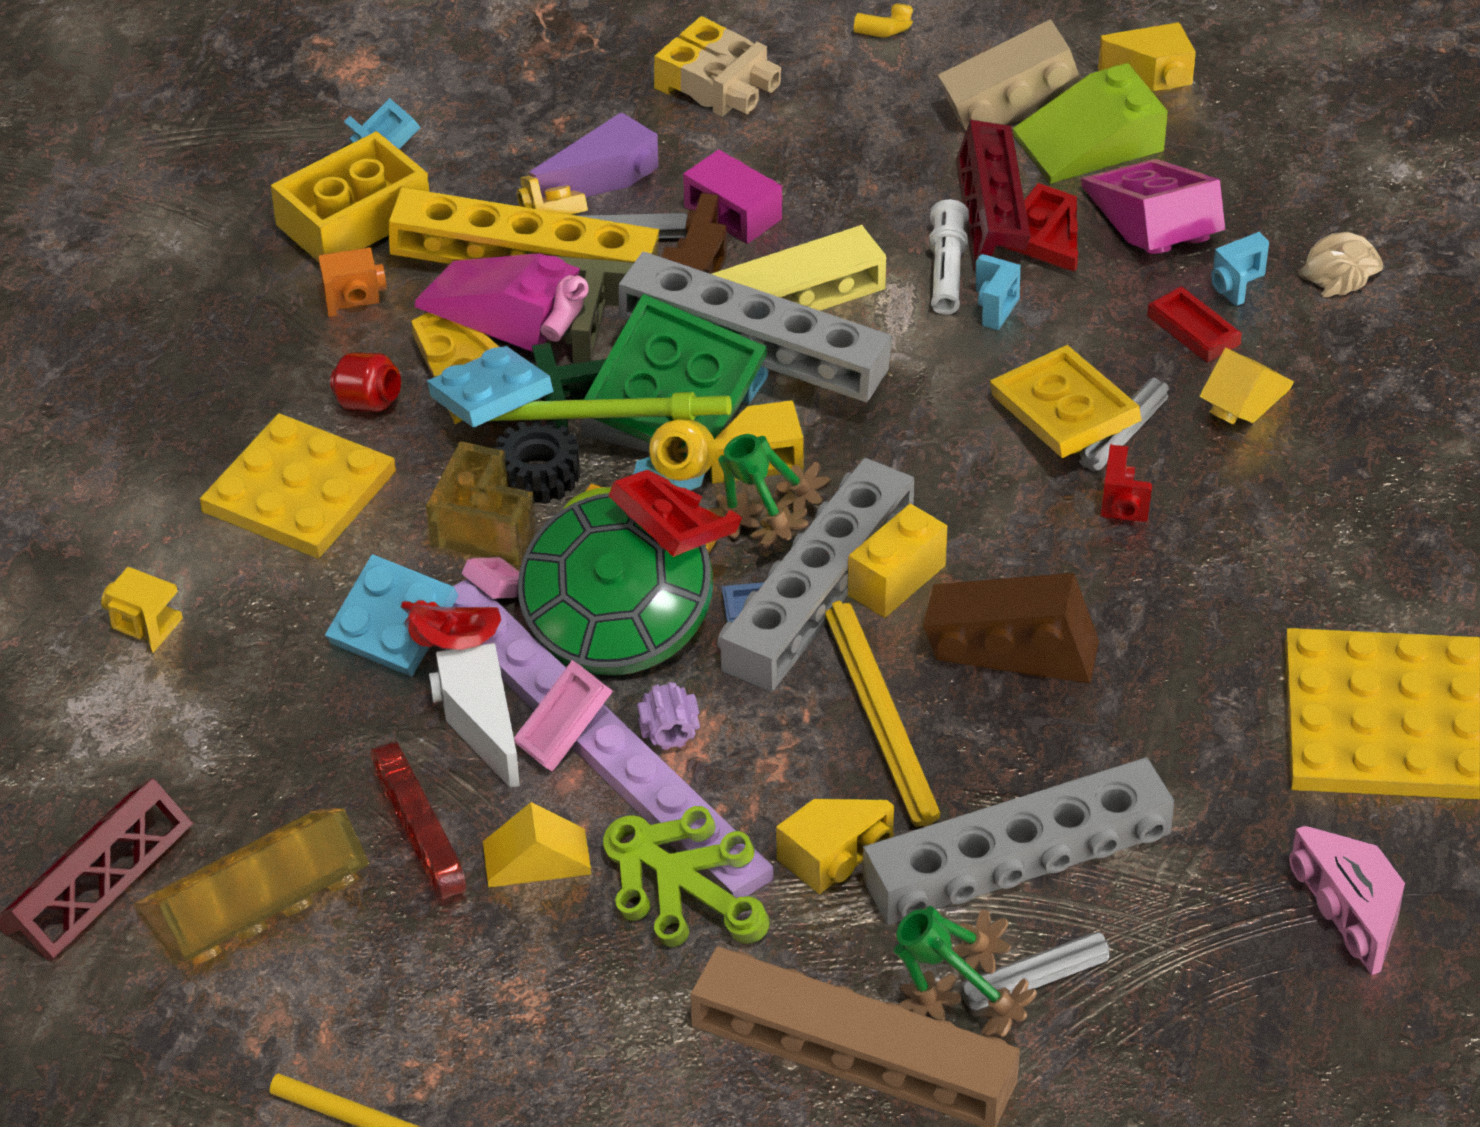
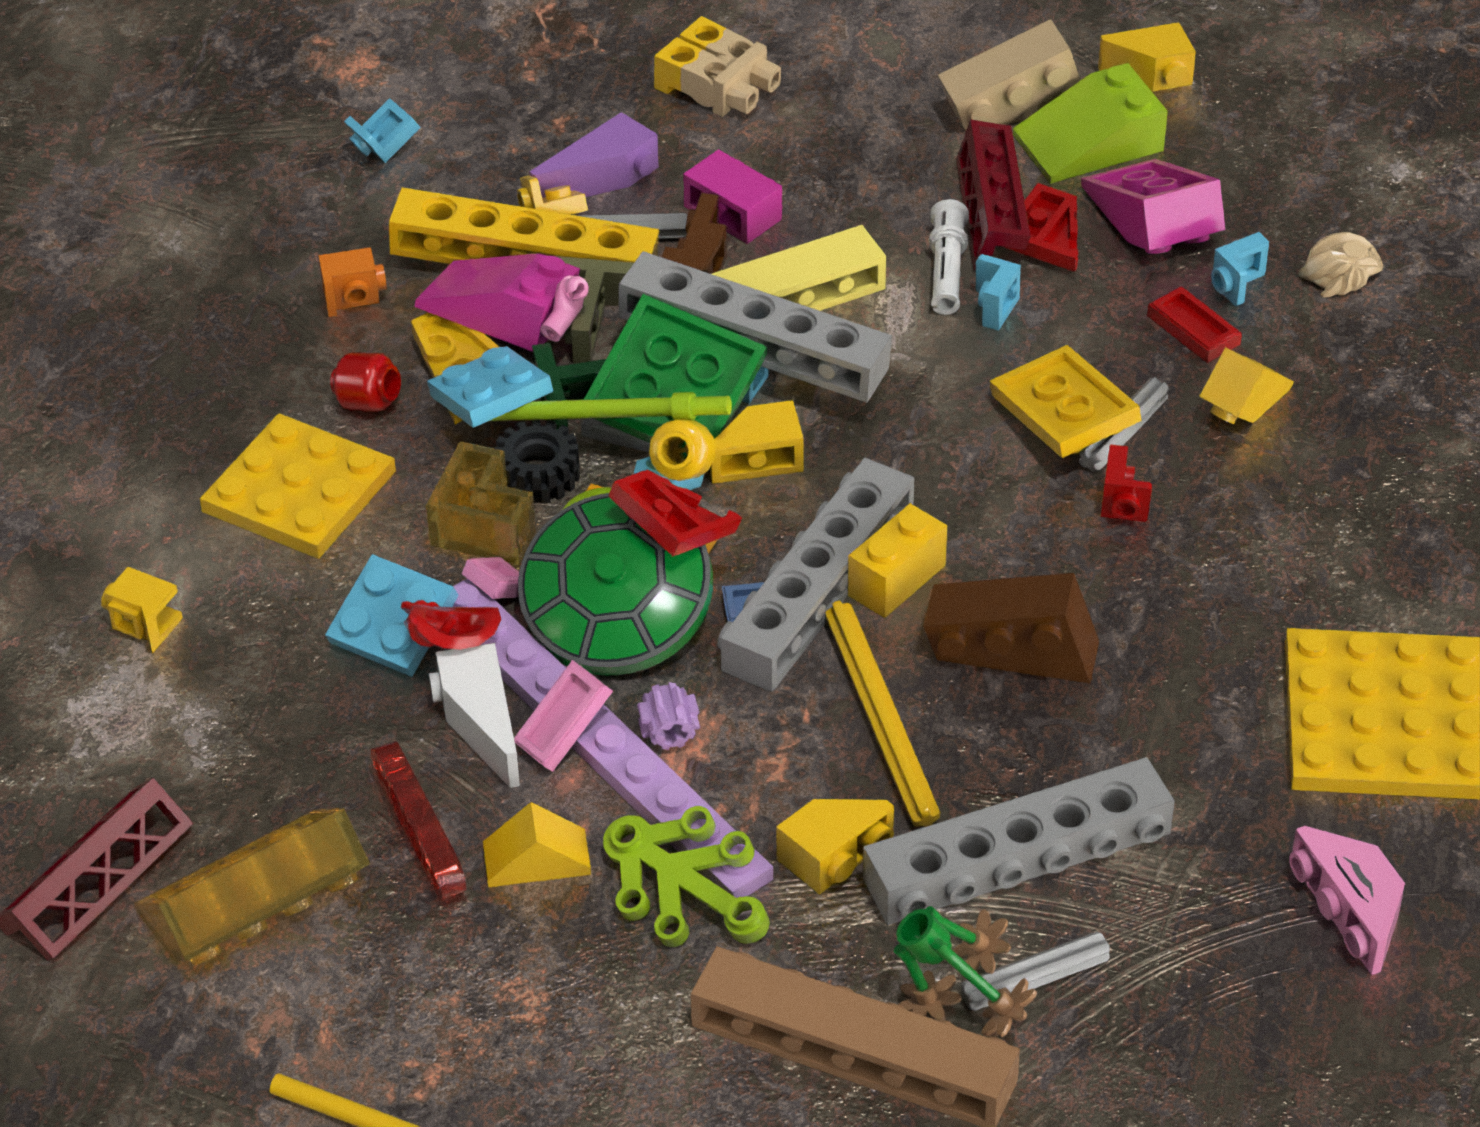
(345, 196): yellow brick -> none
(748, 460): plant -> none
(885, 26): yellow arm -> none

